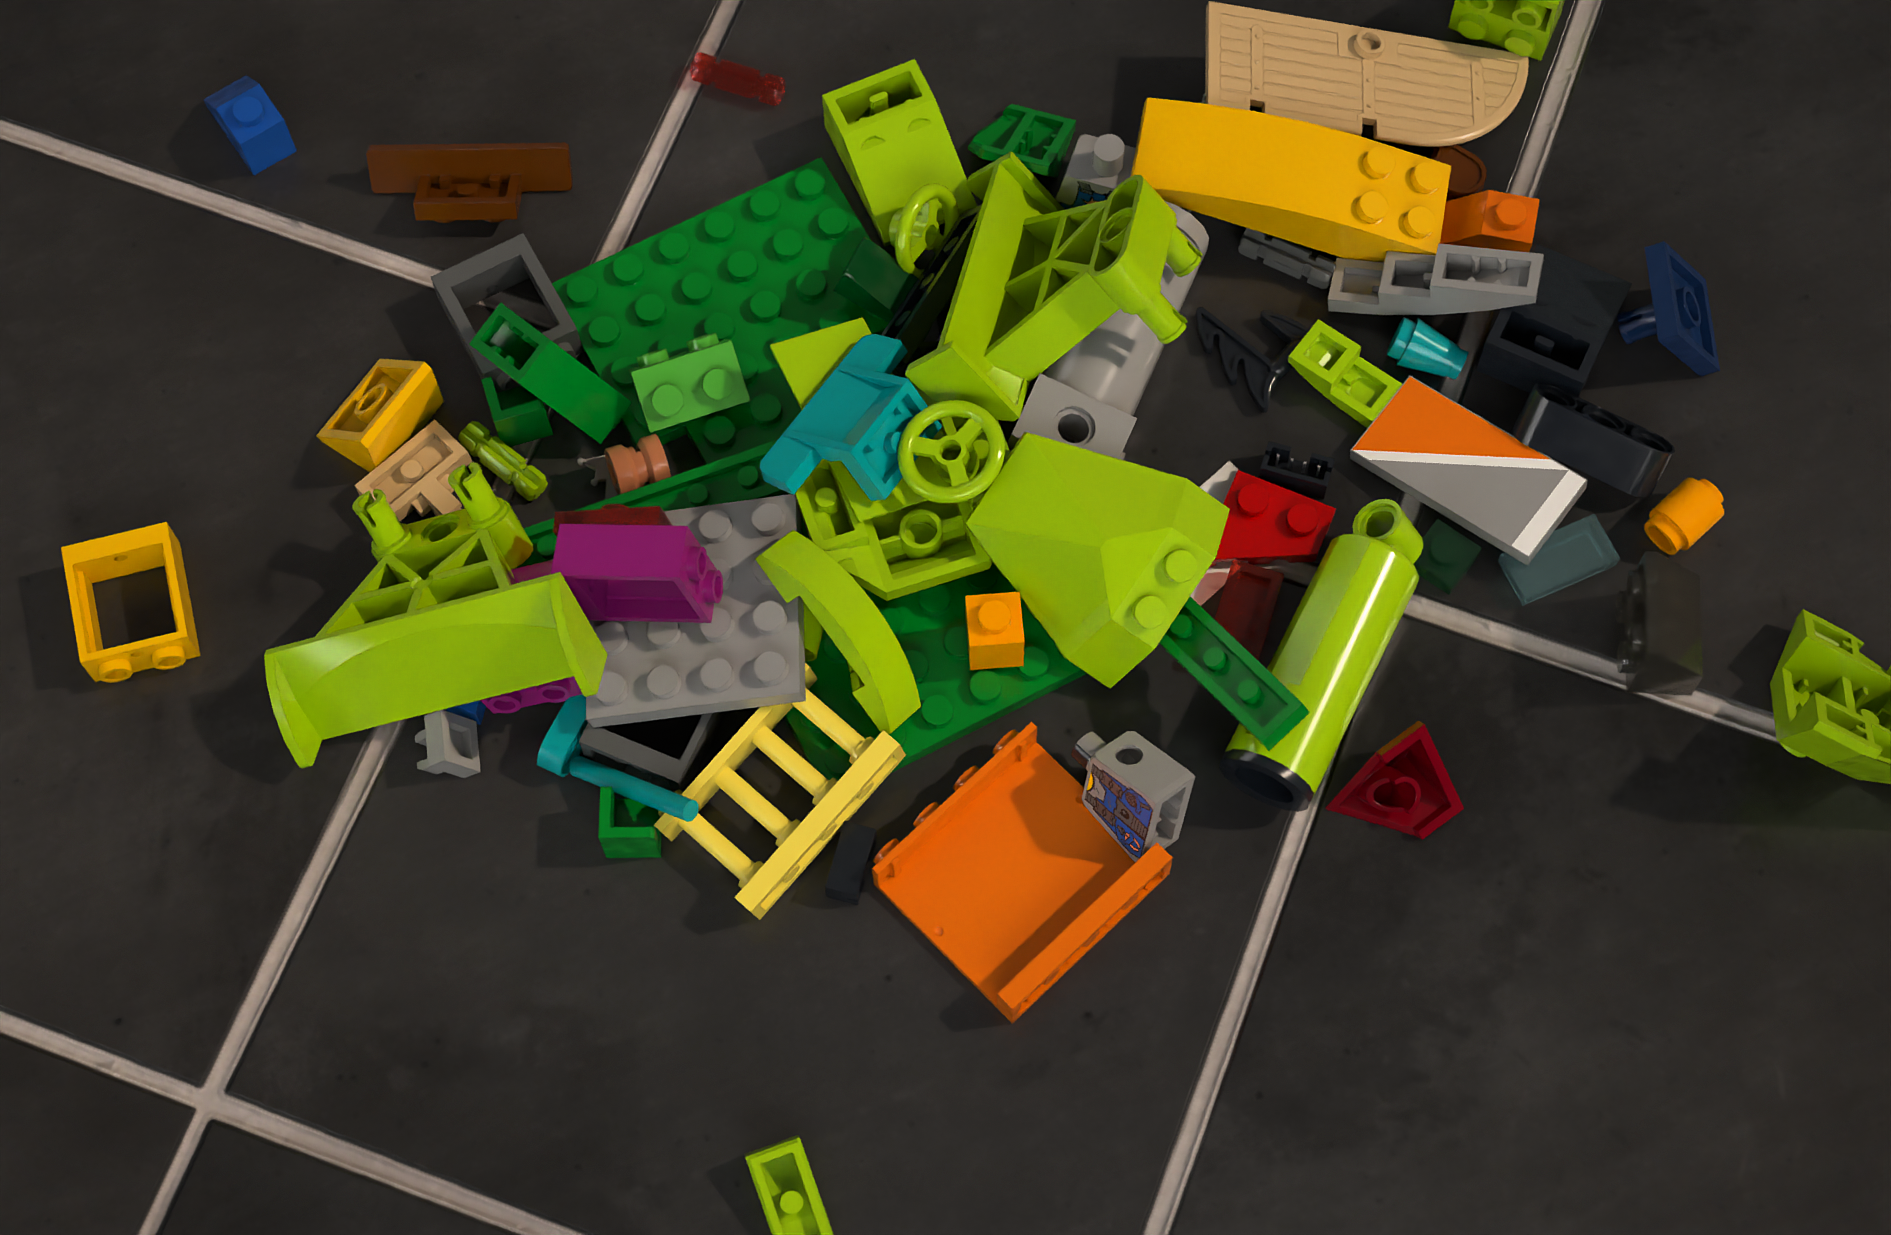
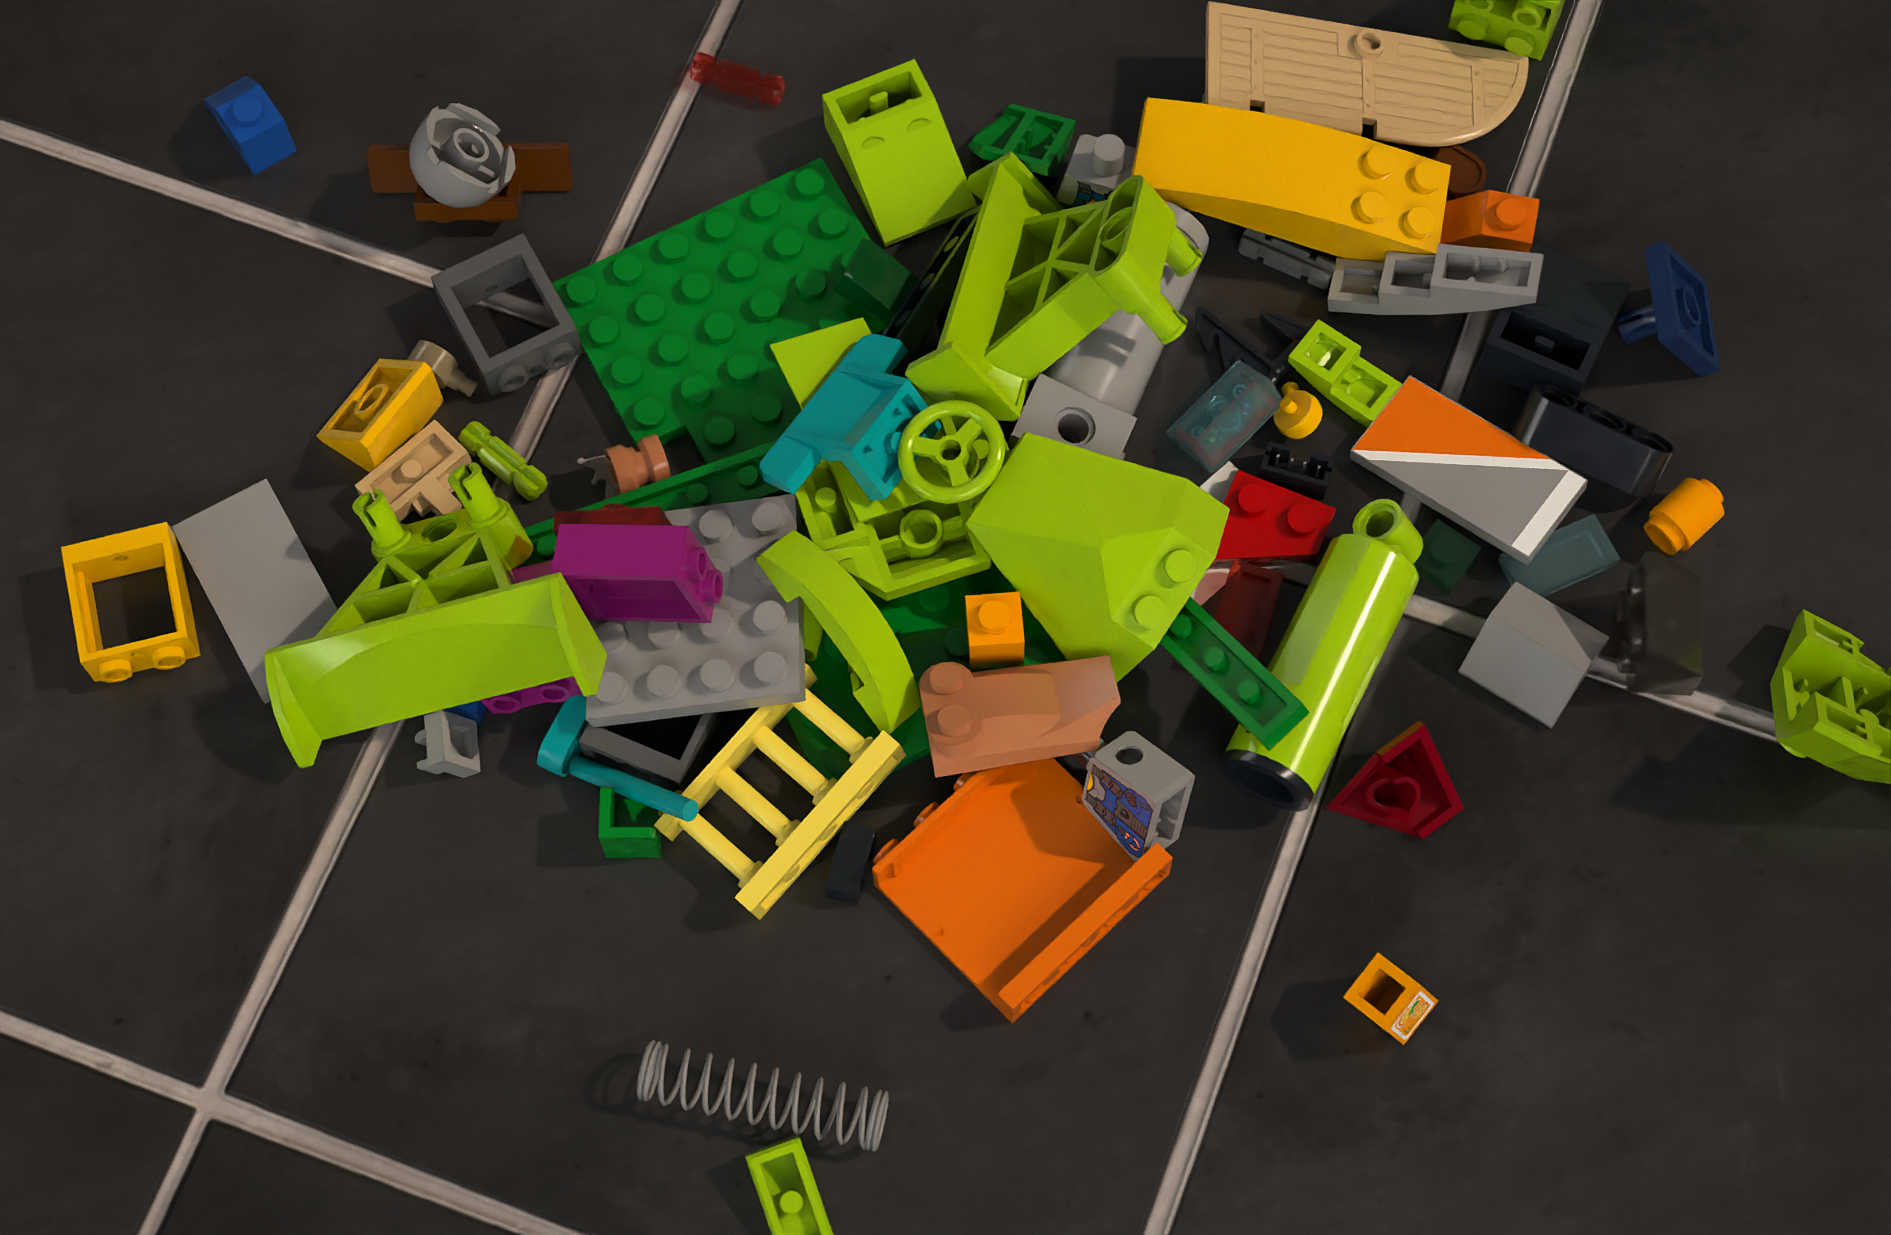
(255, 575): none -> light grey tile
(443, 366): none -> dark tan piece
(460, 157): none -> light grey cylinder
(517, 414): green panel -> none
(550, 373): green slope -> none
(653, 1068): none -> light grey piece
(688, 382): bright green bracket -> none
(916, 226): lime piece -> none
(1014, 712): none -> nougat slope
(1226, 416): none -> clear light blue slope
(1298, 412): none -> yellow piece
(1390, 998): none -> light orange brick
(1426, 350): teal cone -> none
(1532, 654): none -> light grey slope

